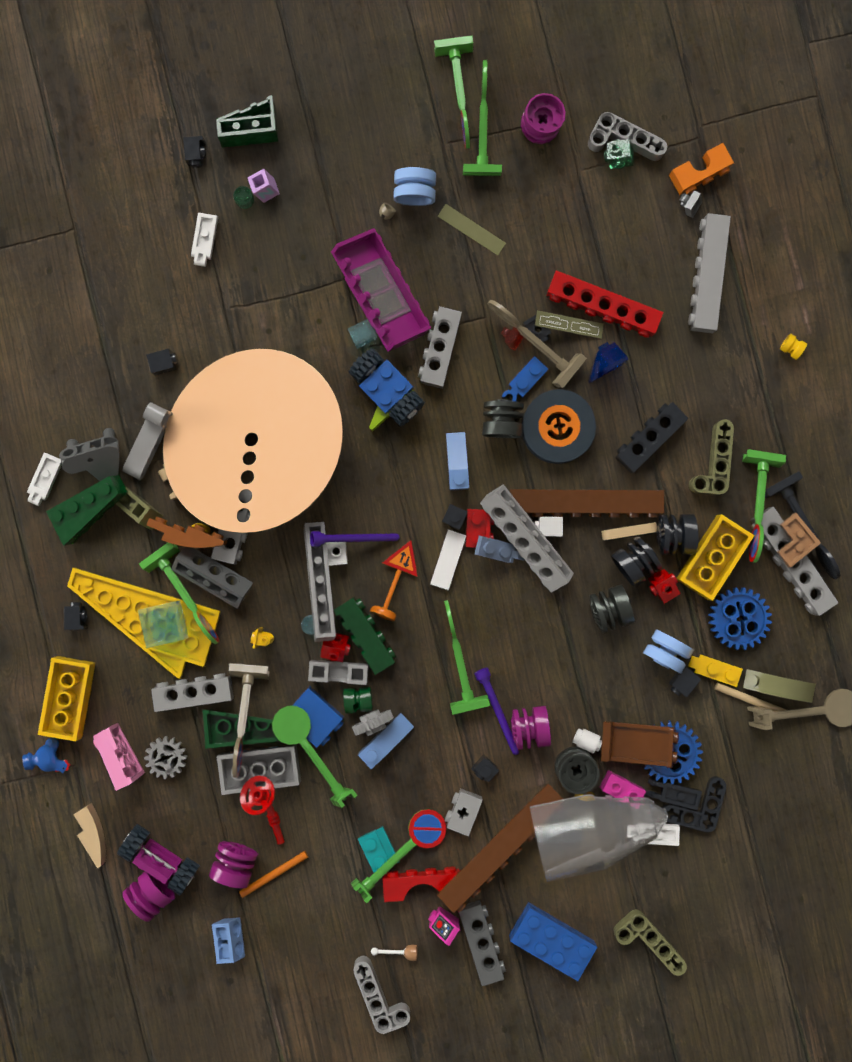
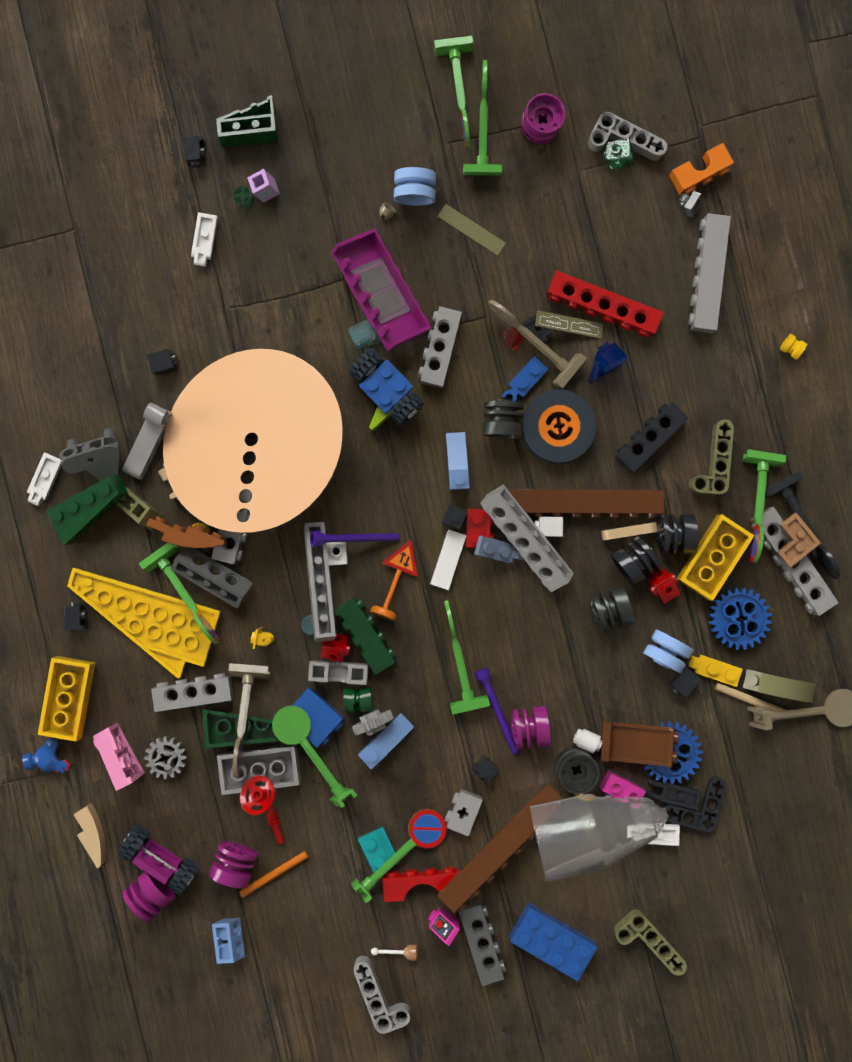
(163, 624): clear light blue brick -> none

